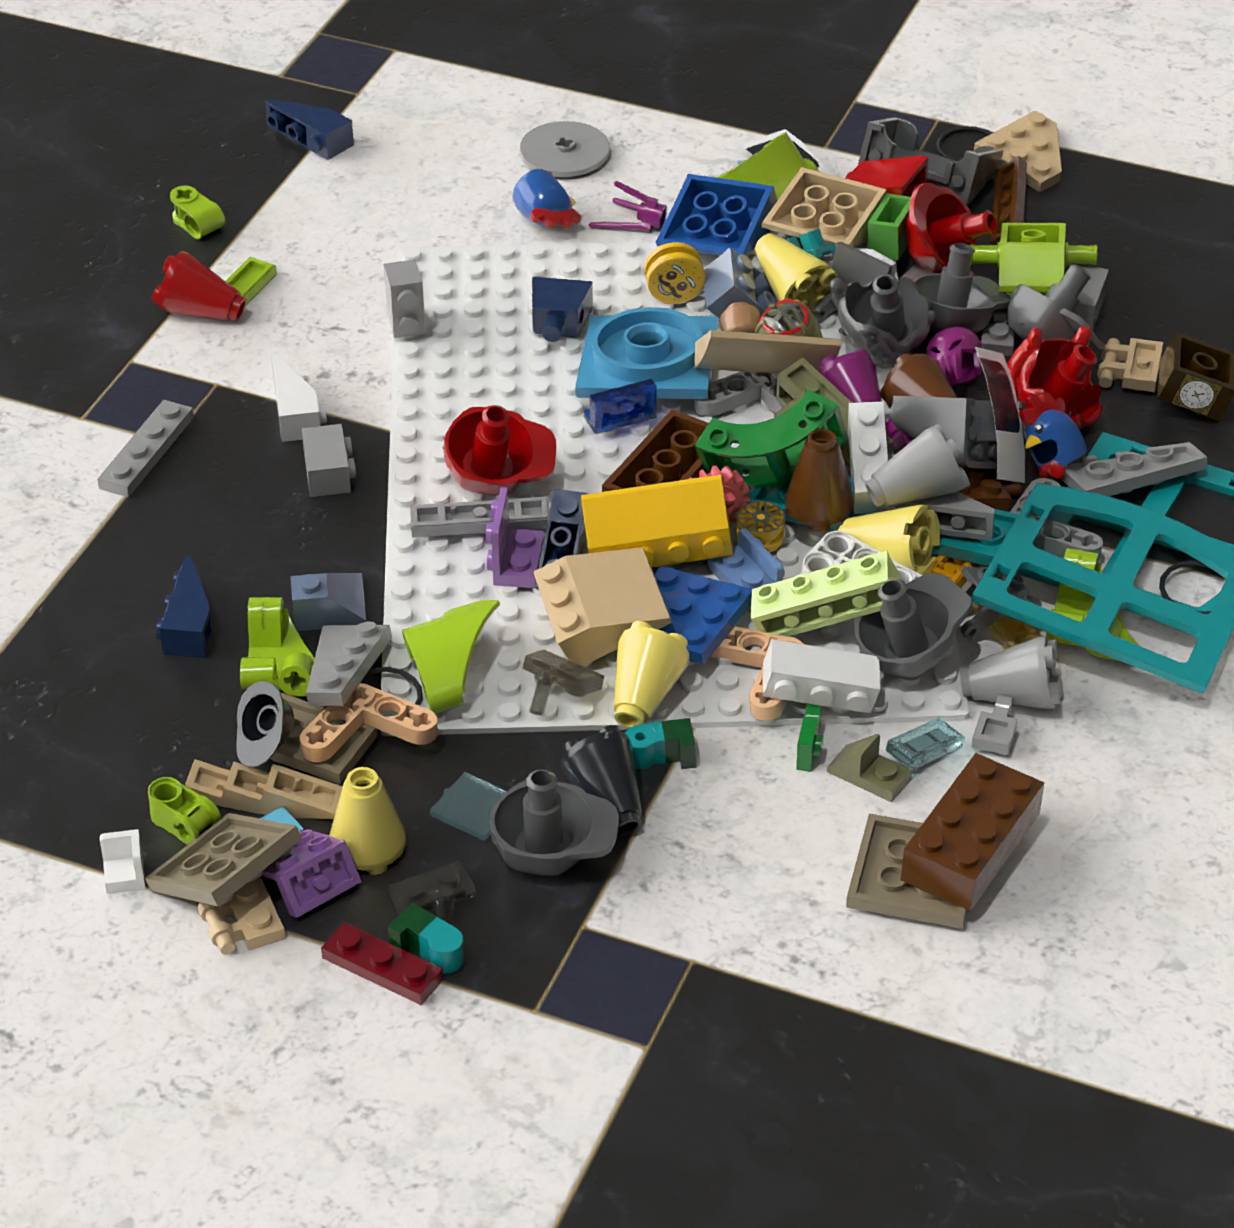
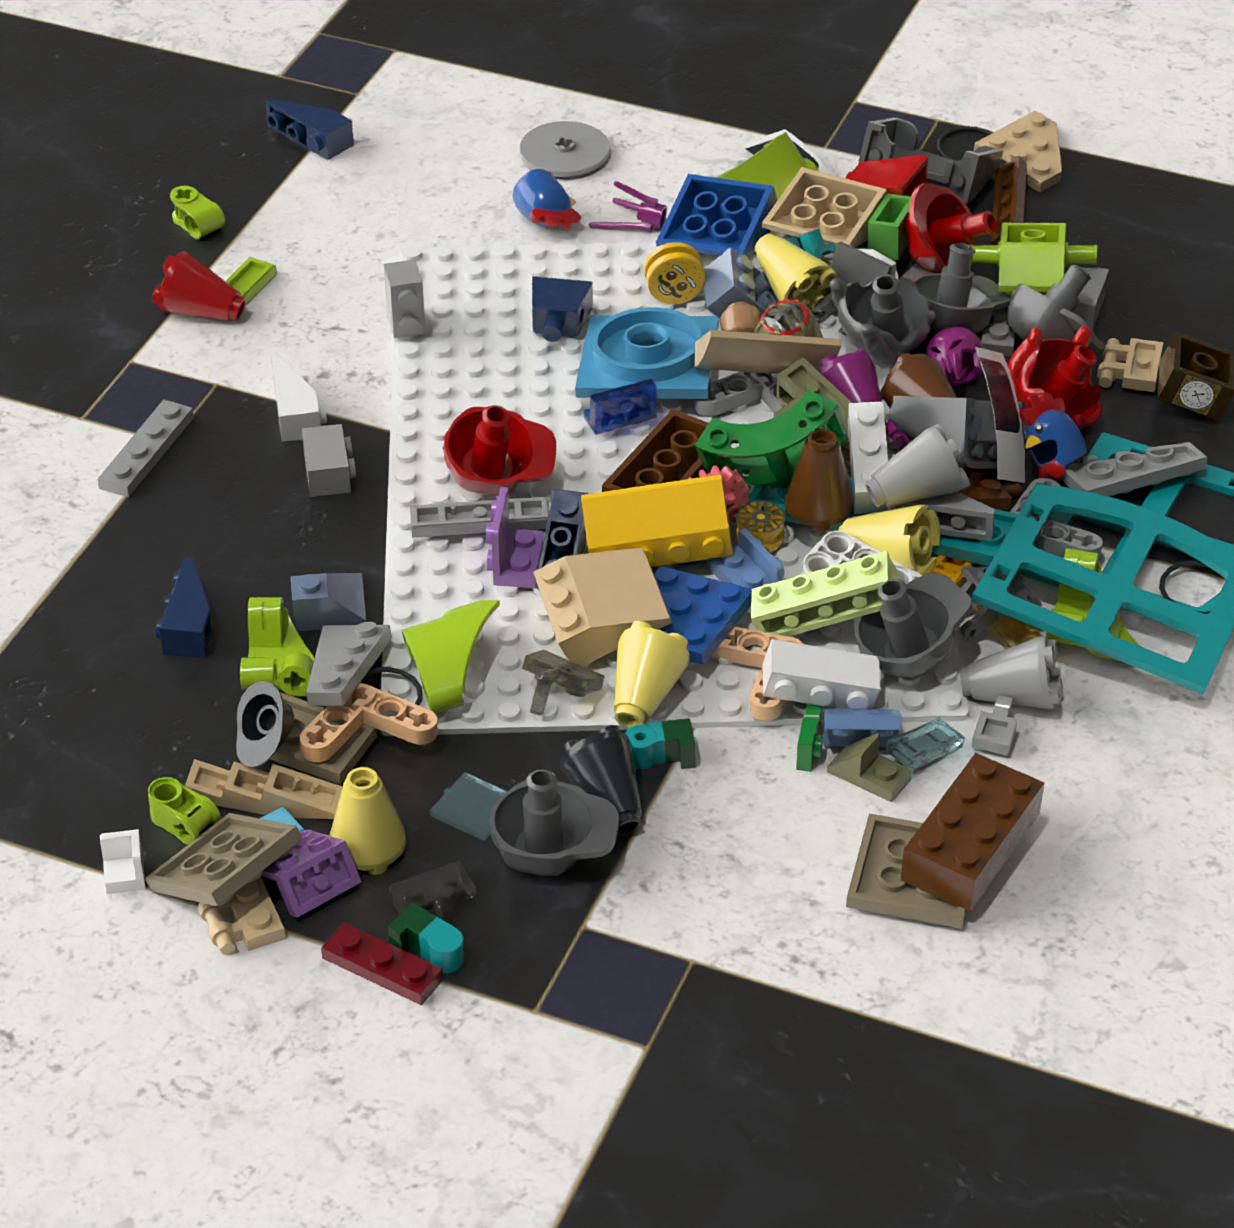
(851, 725): none -> medium blue bracket

